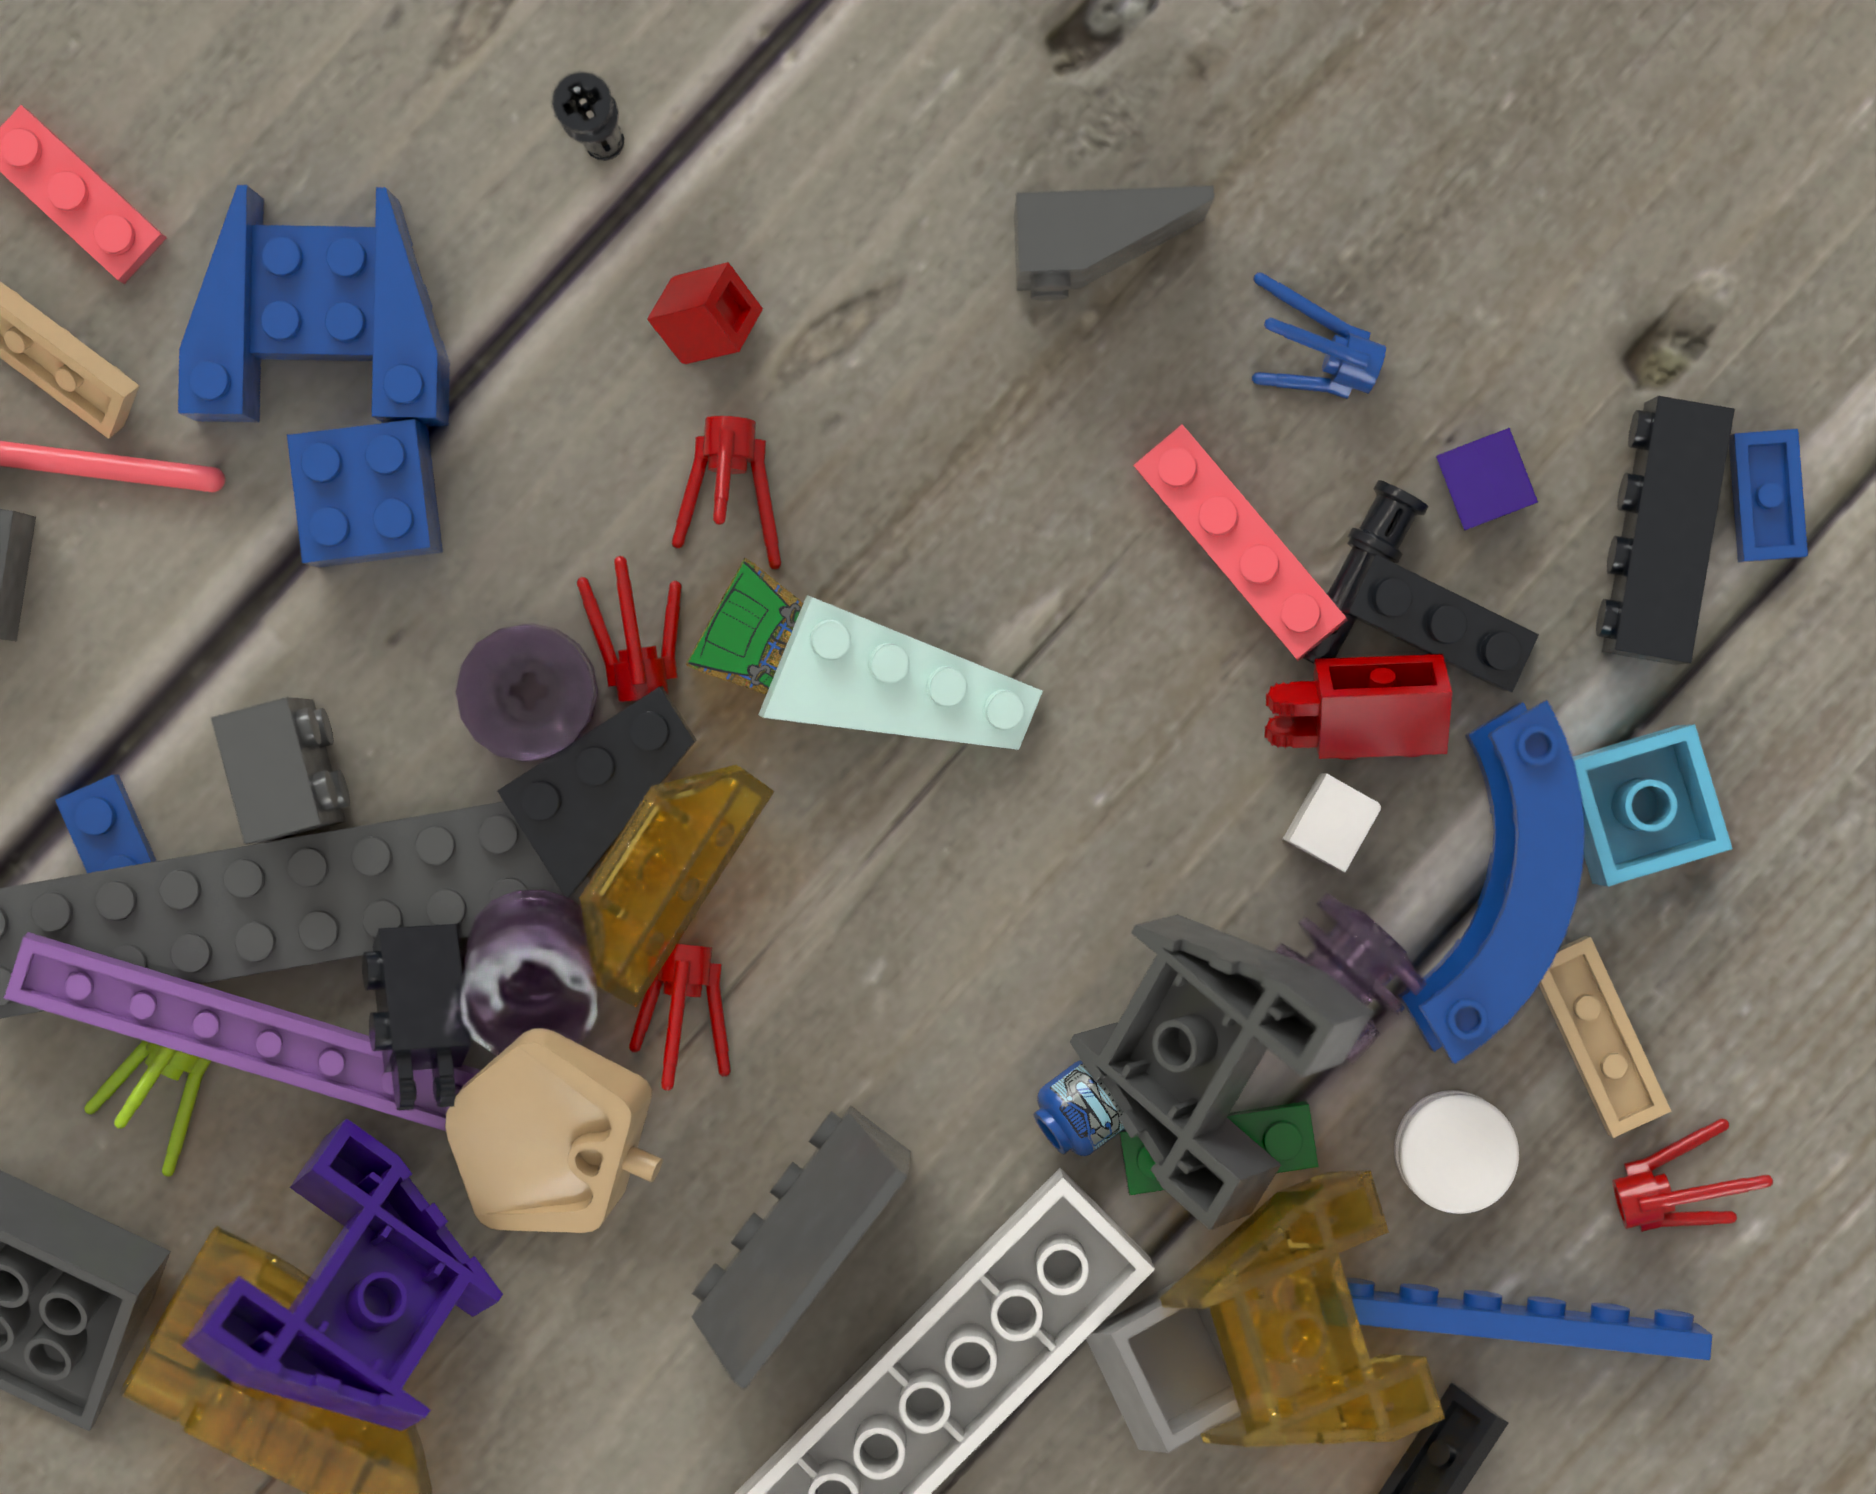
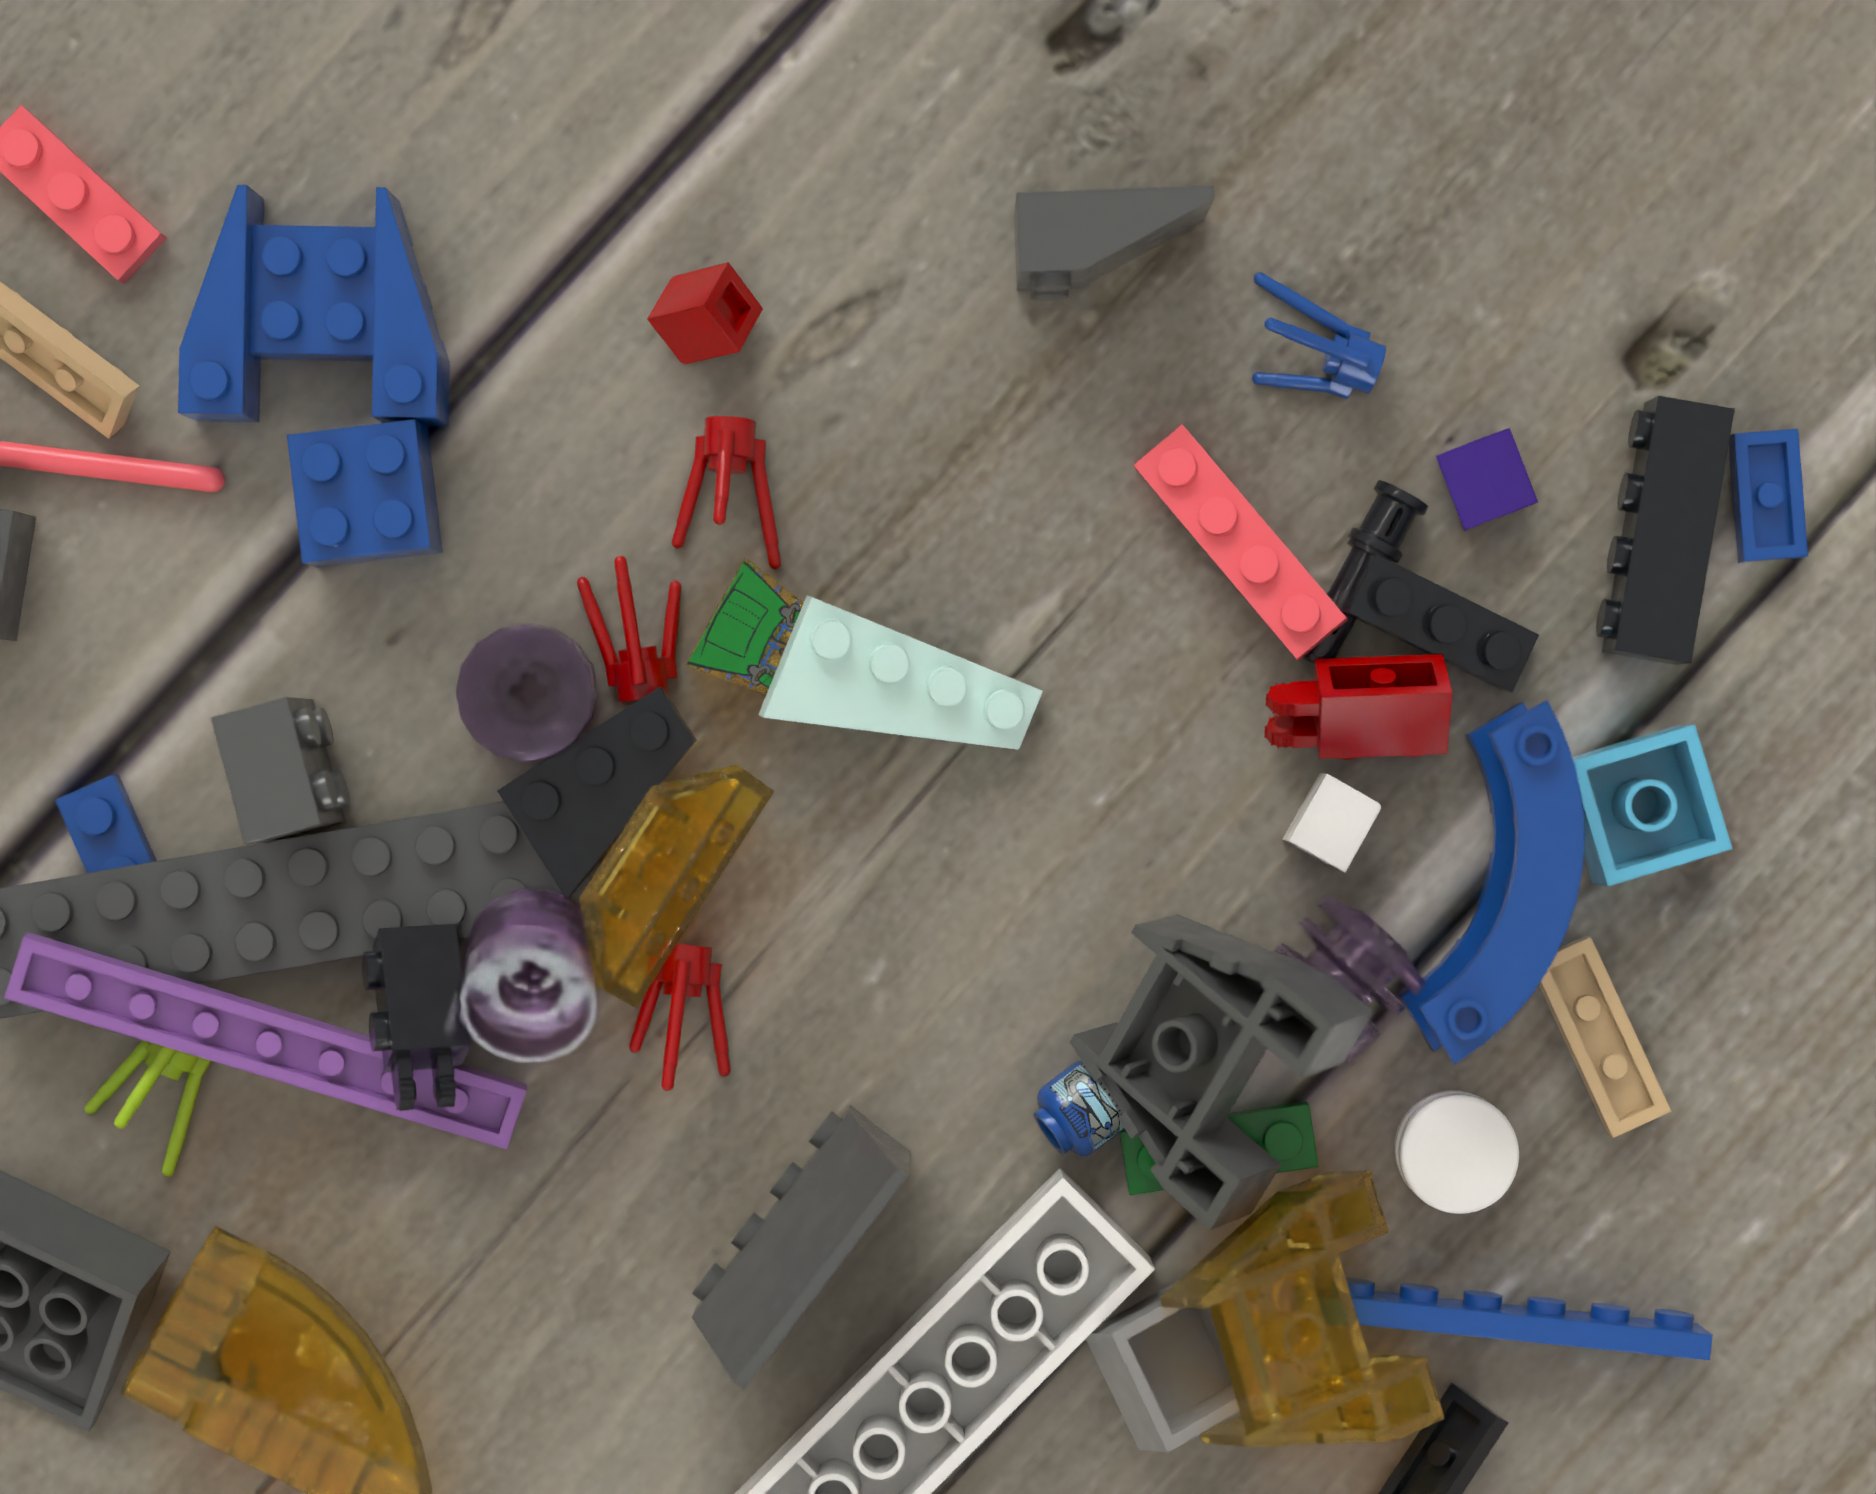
(366, 1304): dark purple wedge -> none
(549, 1136): tan animal -> none
(576, 121): black pin -> none
(1649, 1201): red plant -> none

